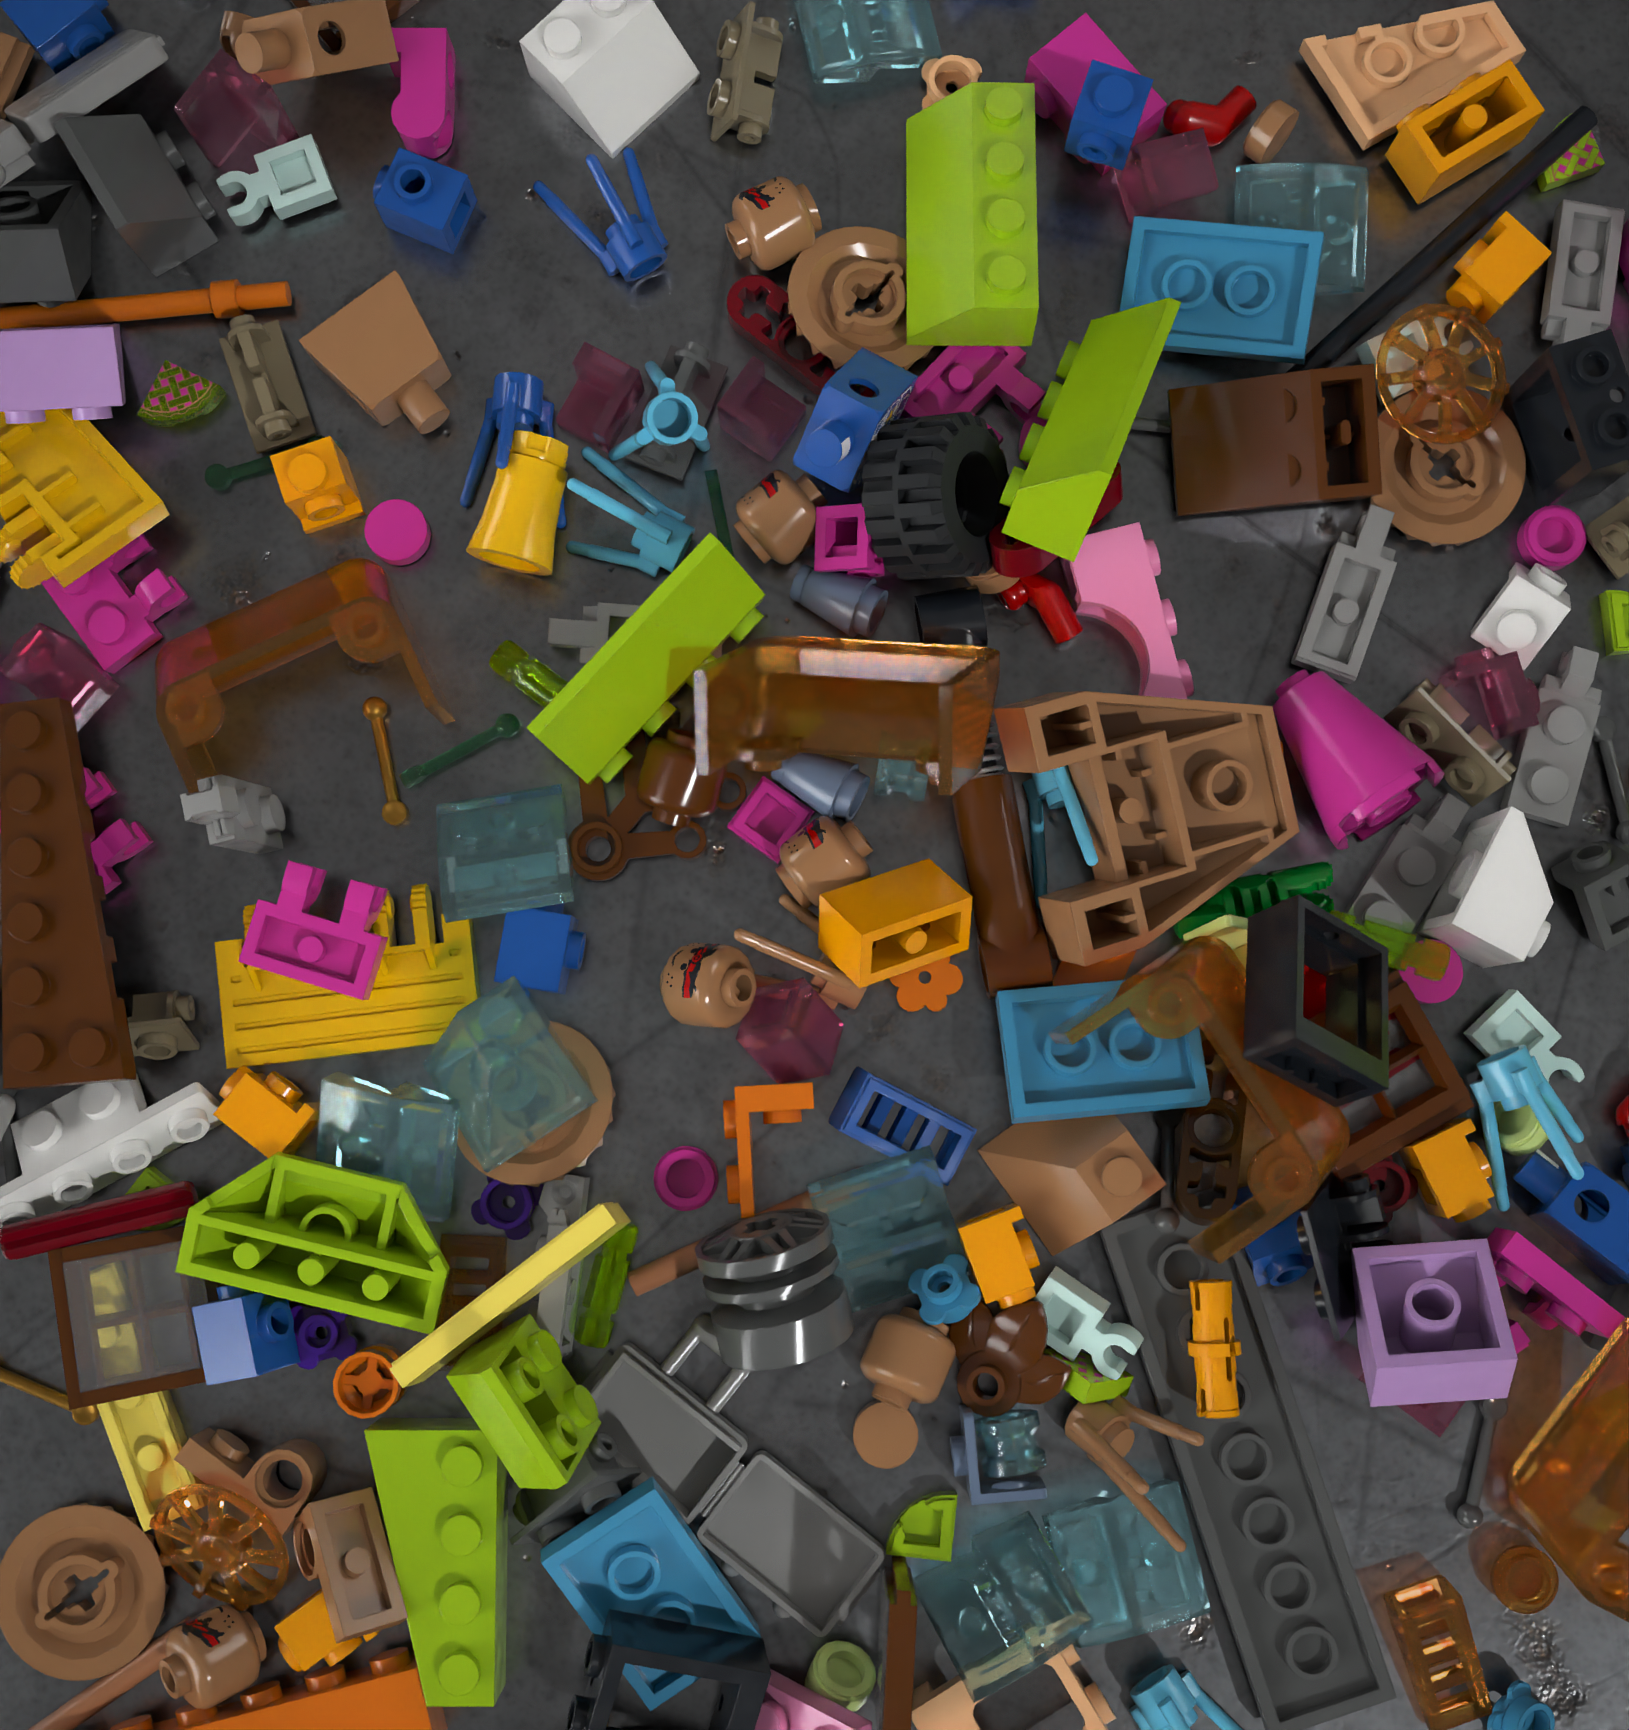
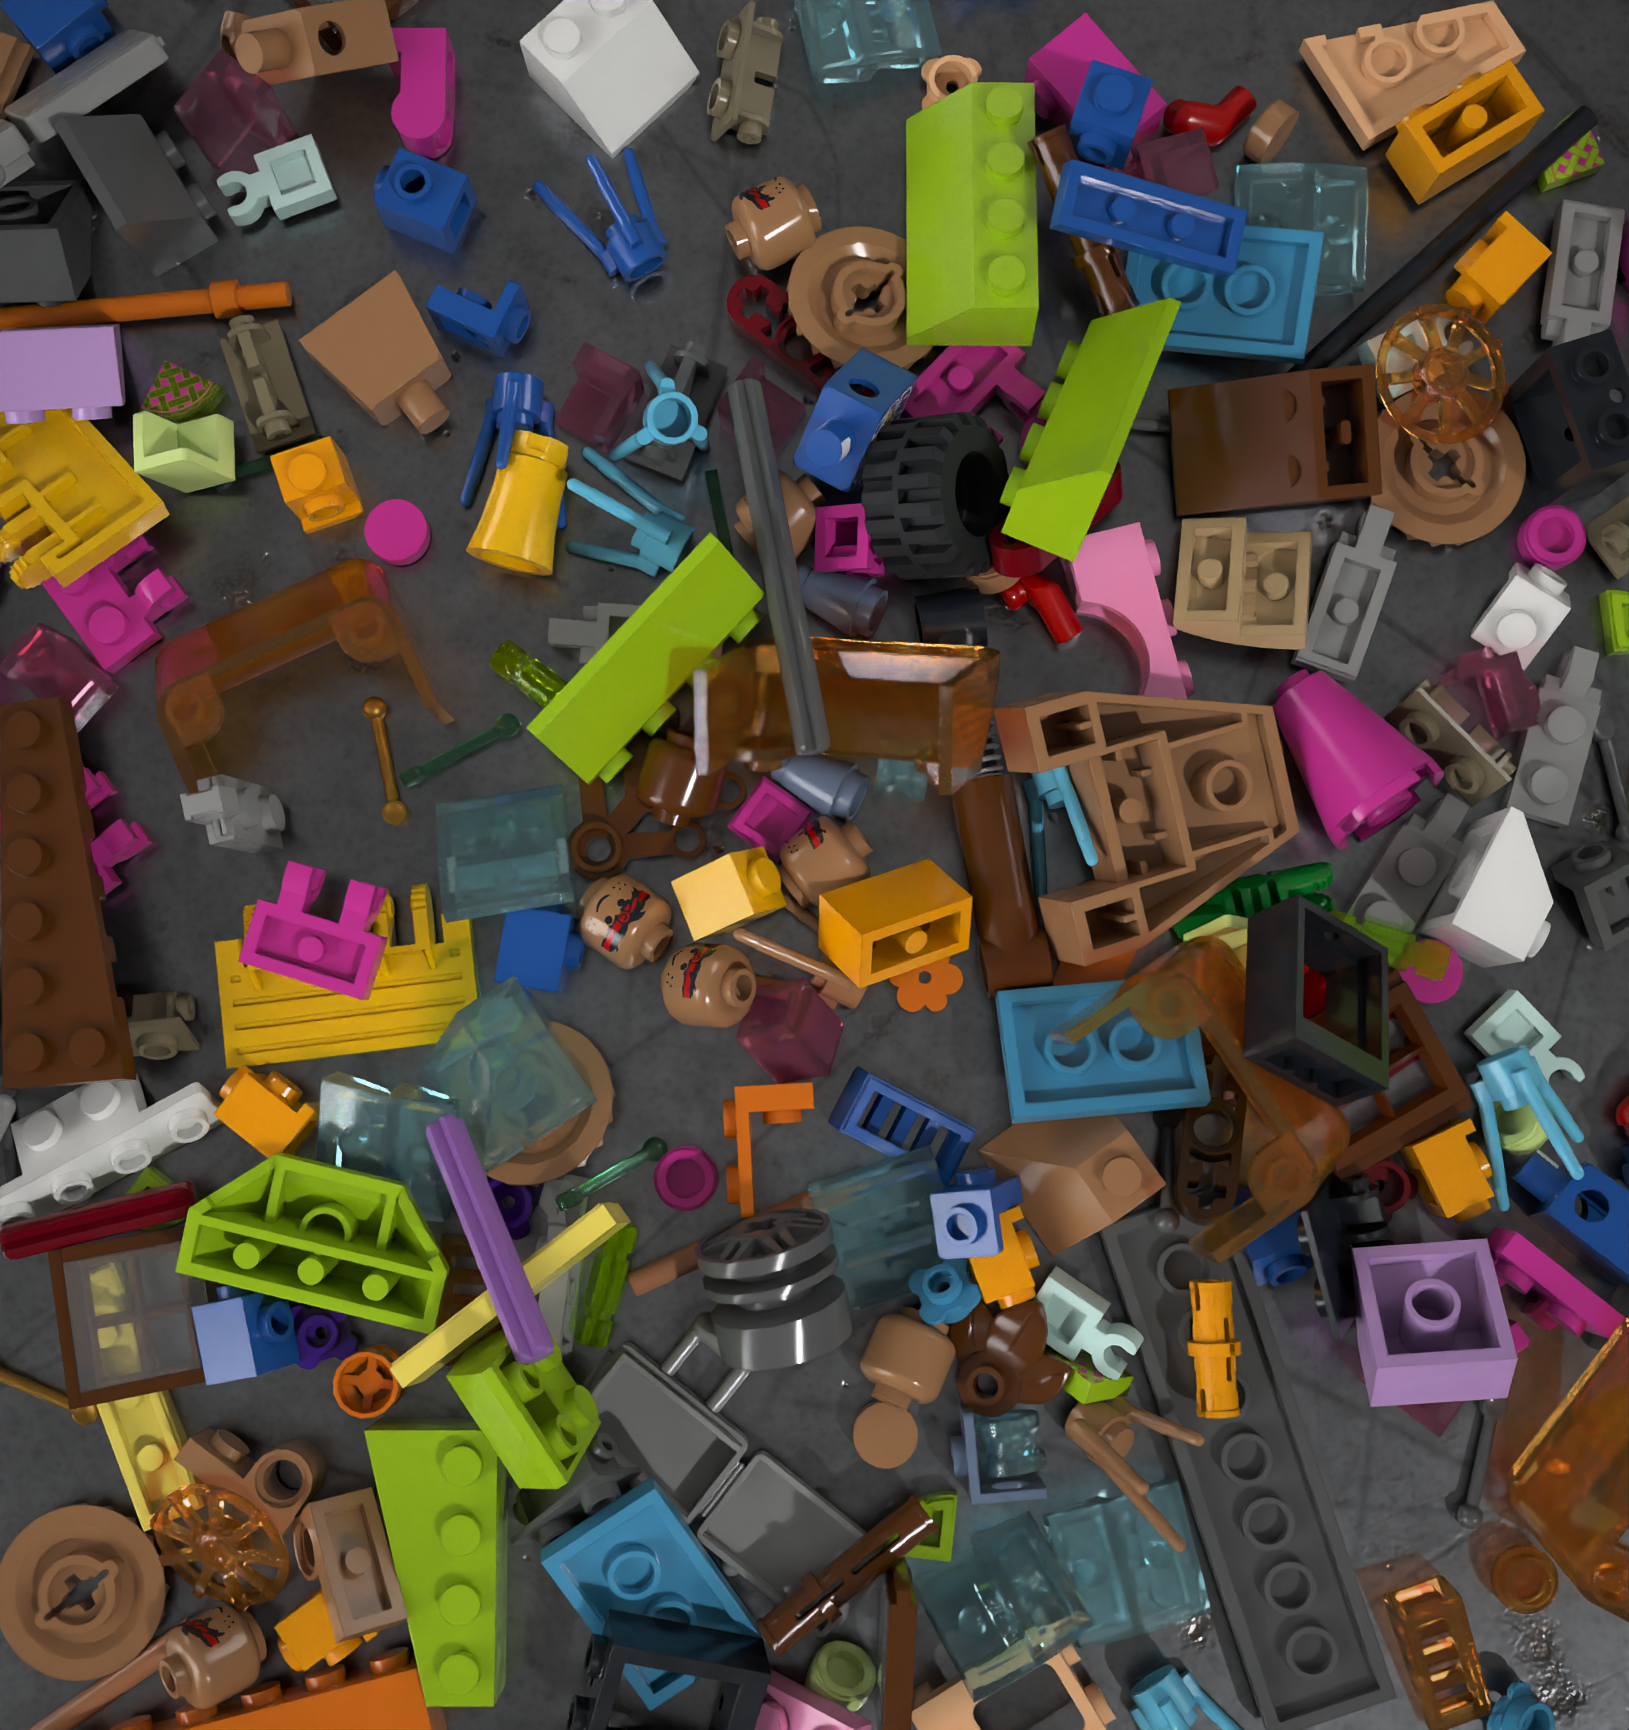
(184, 454): none -> yellowish green panel
(472, 320): none -> blue bracket
(489, 1240): none -> medium lavender axle
(625, 921): none -> medium nougat head
(652, 1150): none -> clear green hinge
(729, 892): none -> yellow brick
(778, 567): none -> dark grey axle
(782, 1625): none -> reddish brown pin
(969, 1212): none -> bracket
(1098, 261): none -> reddish brown pin
(1148, 218): none -> blue plate
(1243, 584): none -> tan slope

